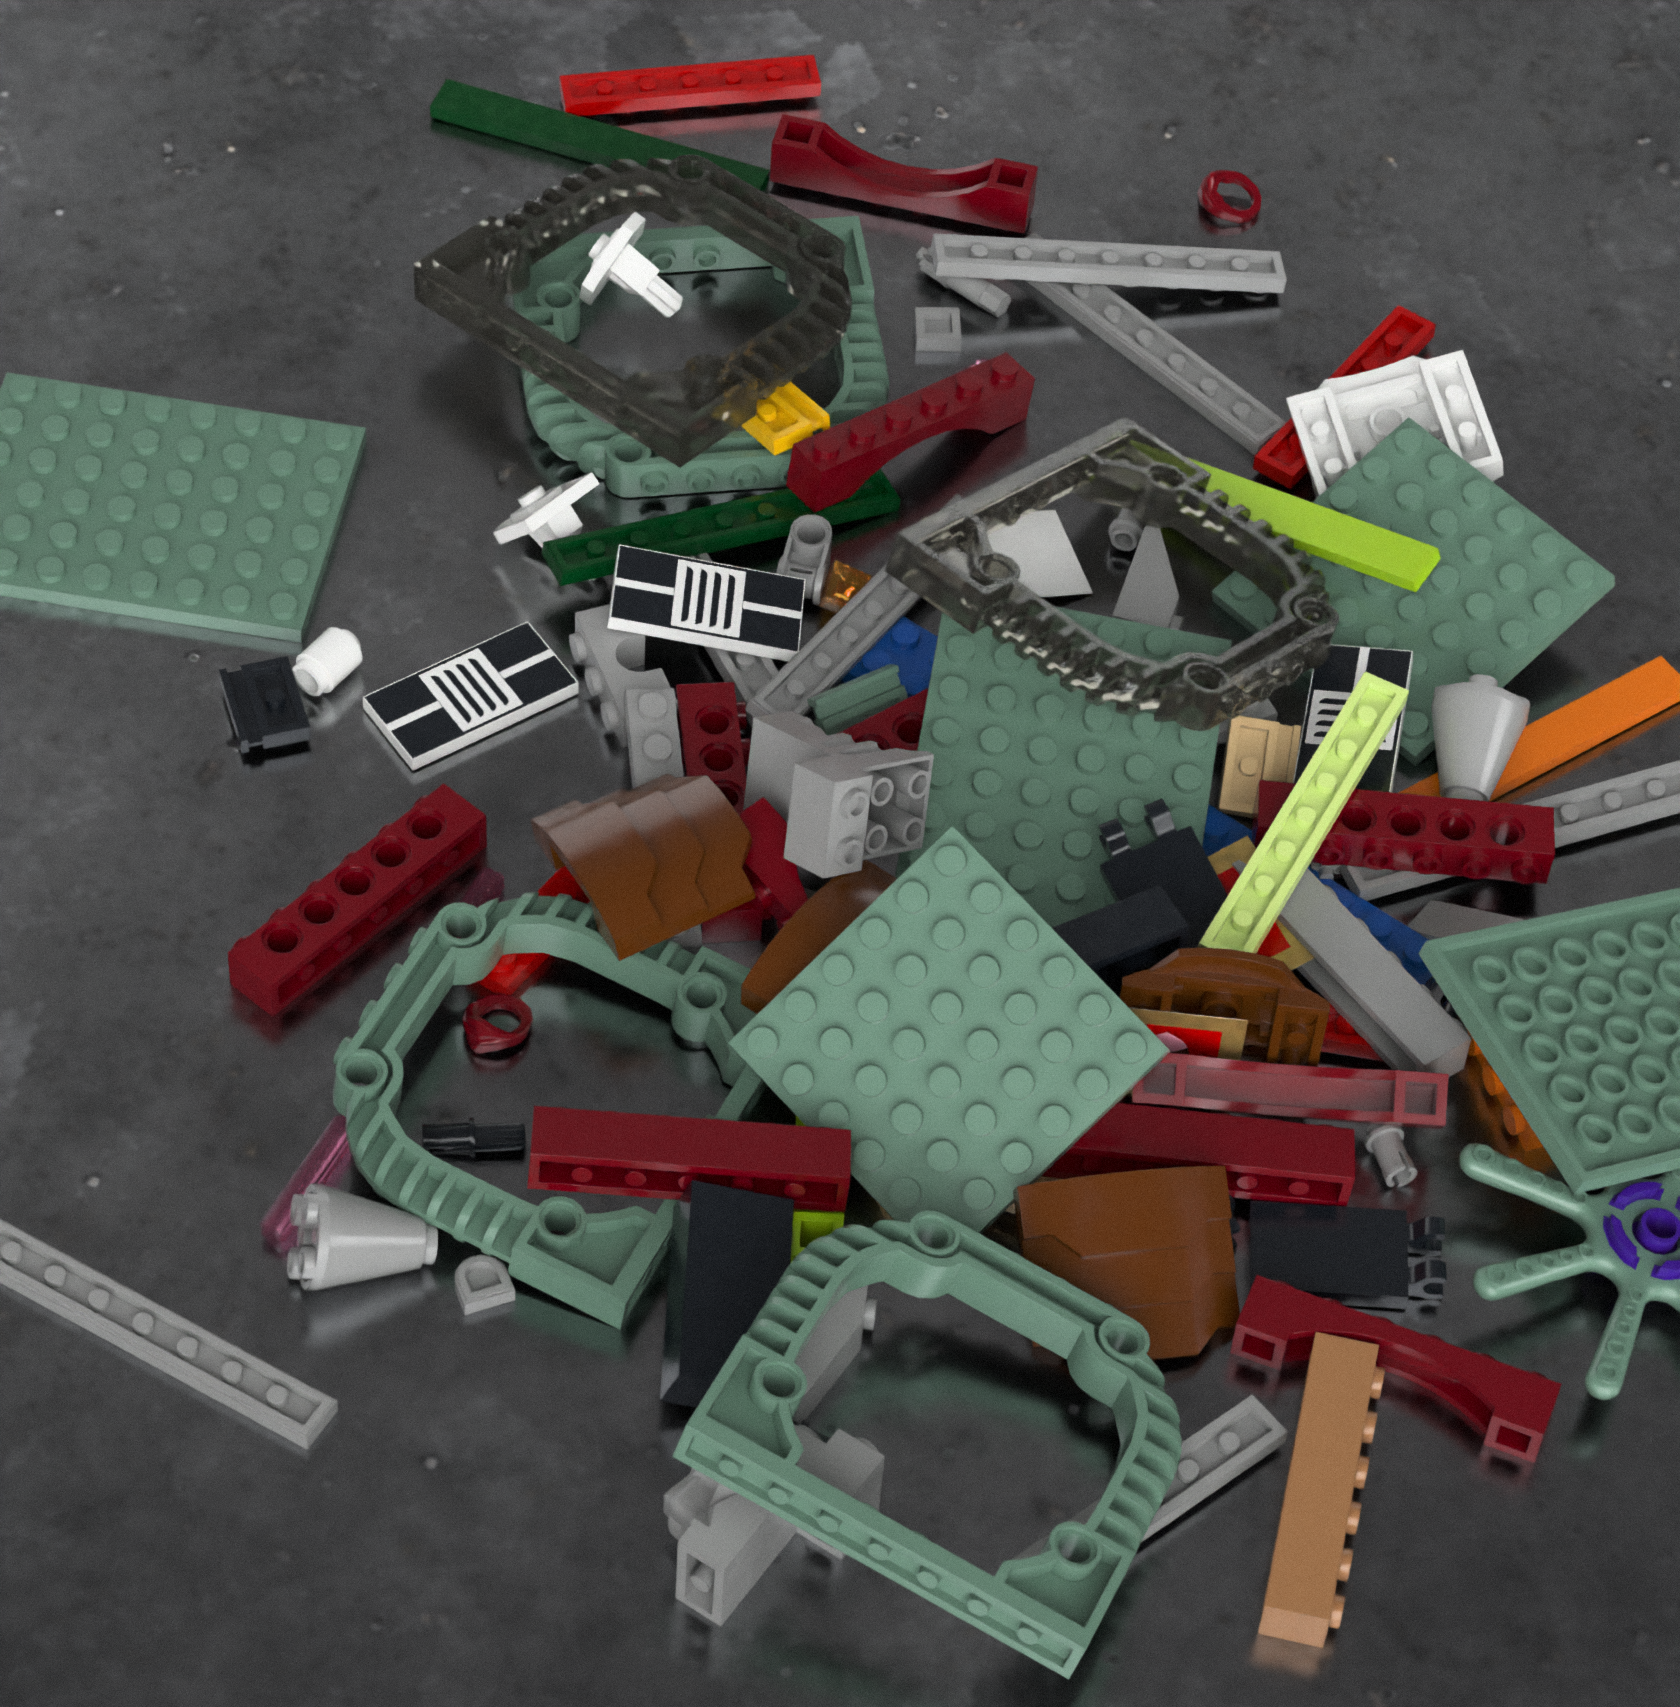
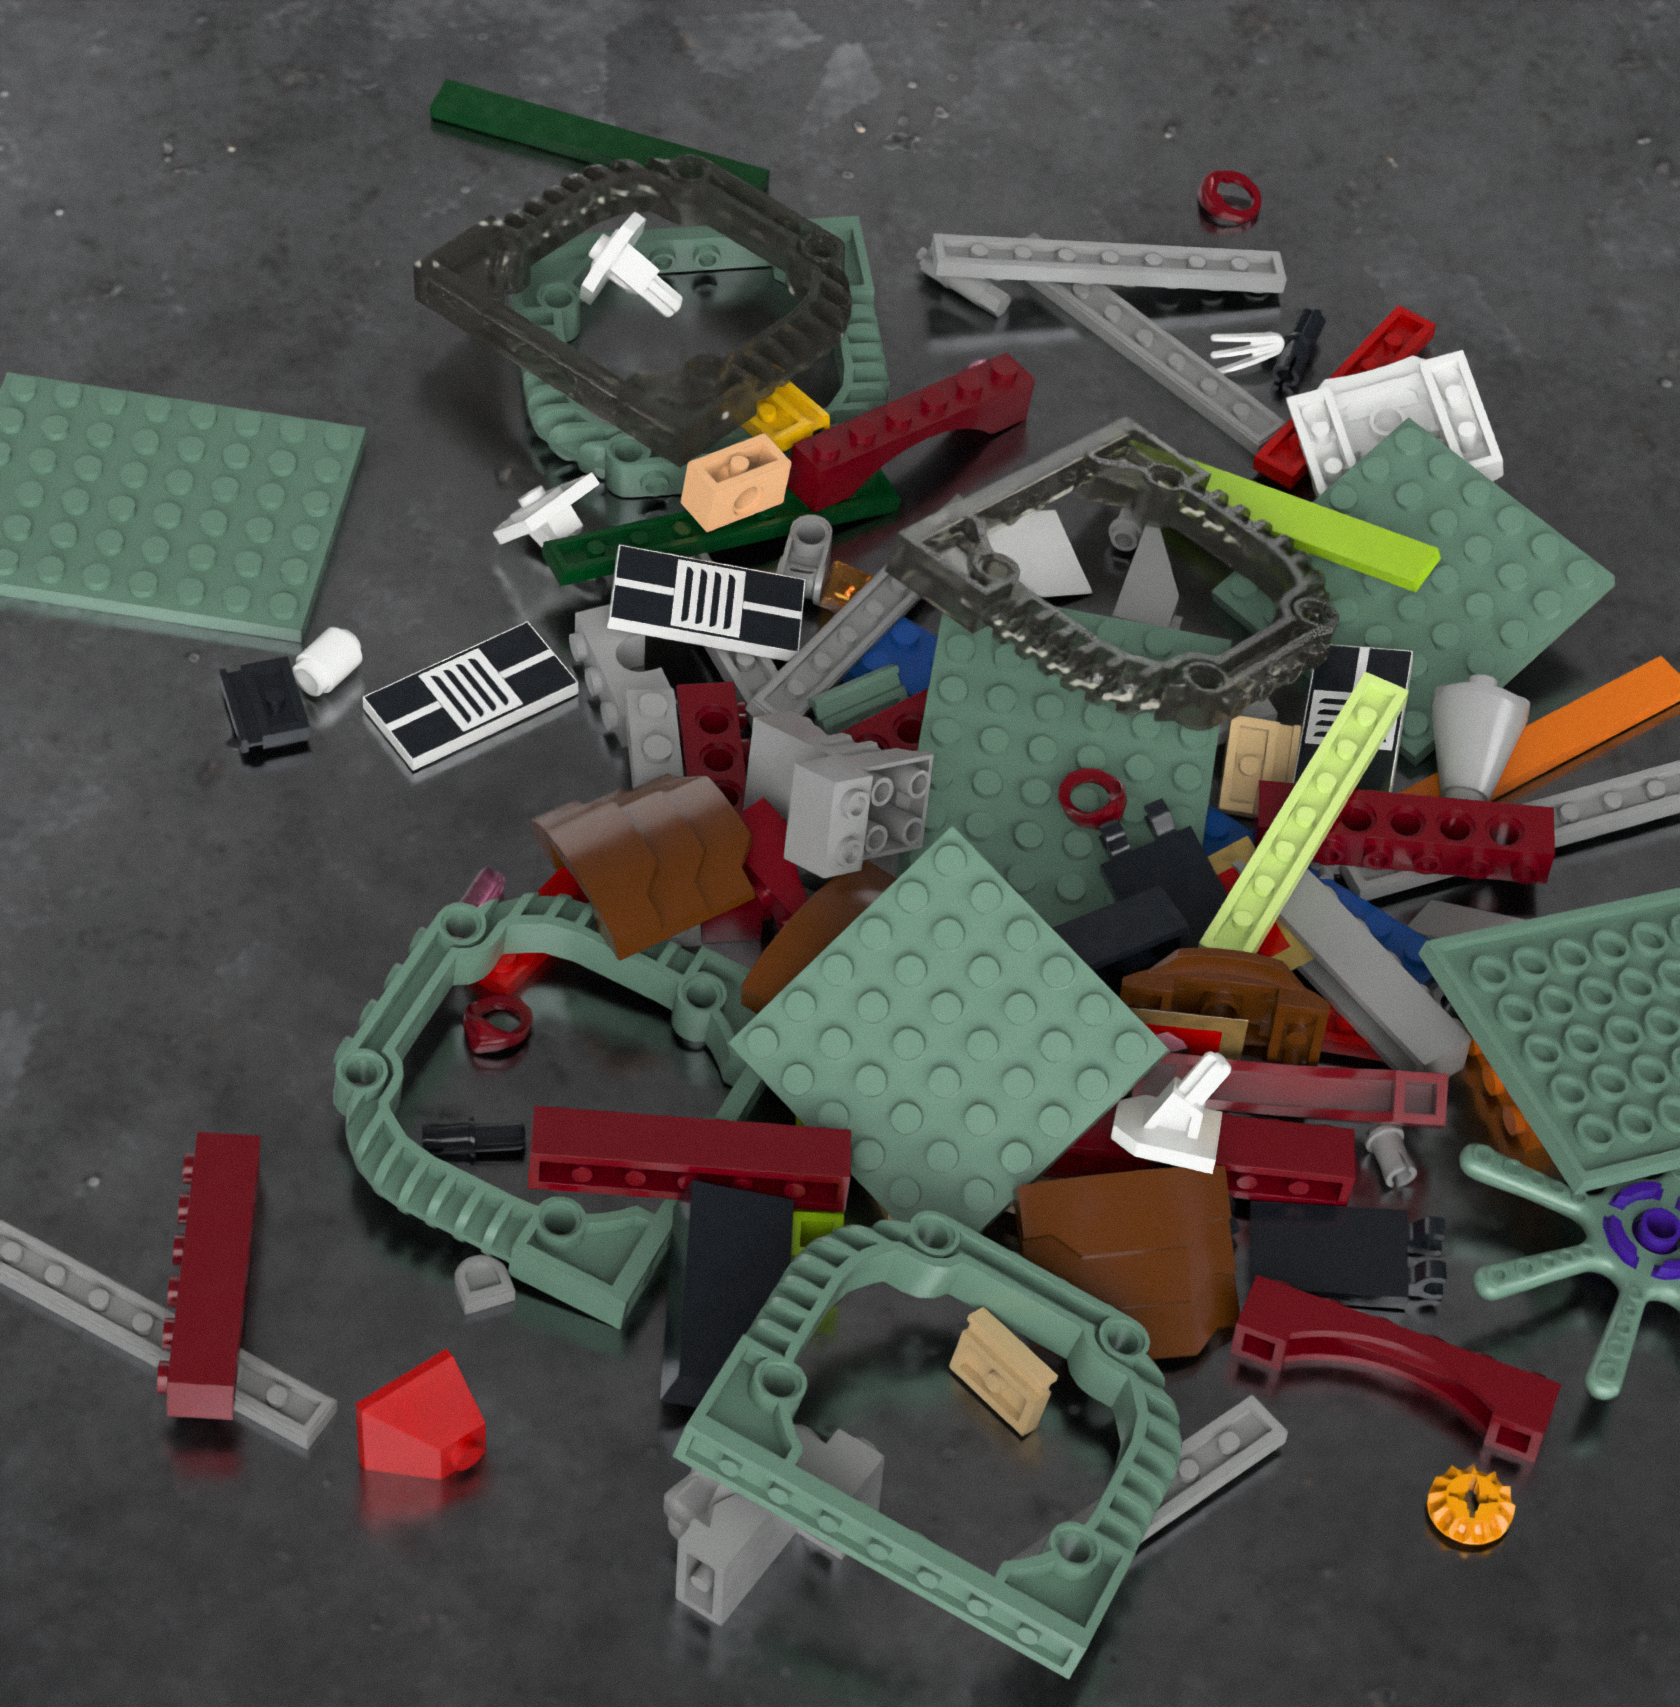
(212, 1276): none -> dark red brick
(316, 1169): clear pink axle -> none
(354, 1239): light grey cone -> none
(356, 899): dark red brick -> none
(421, 1423): none -> red slope
(690, 85): red plate -> none
(735, 482): none -> light nougat brick
(819, 159): dark red arch -> none
(834, 1346): light grey slope -> none
(937, 329): light grey tile -> none
(1003, 1371): none -> tan plate
(1111, 784): none -> dark red piece
(1175, 1123): none -> white piece
(1262, 348): none -> white piece
(1299, 346): none -> black axle
(1319, 1491): medium nougat brick -> none
(1451, 1513): none -> light orange gear

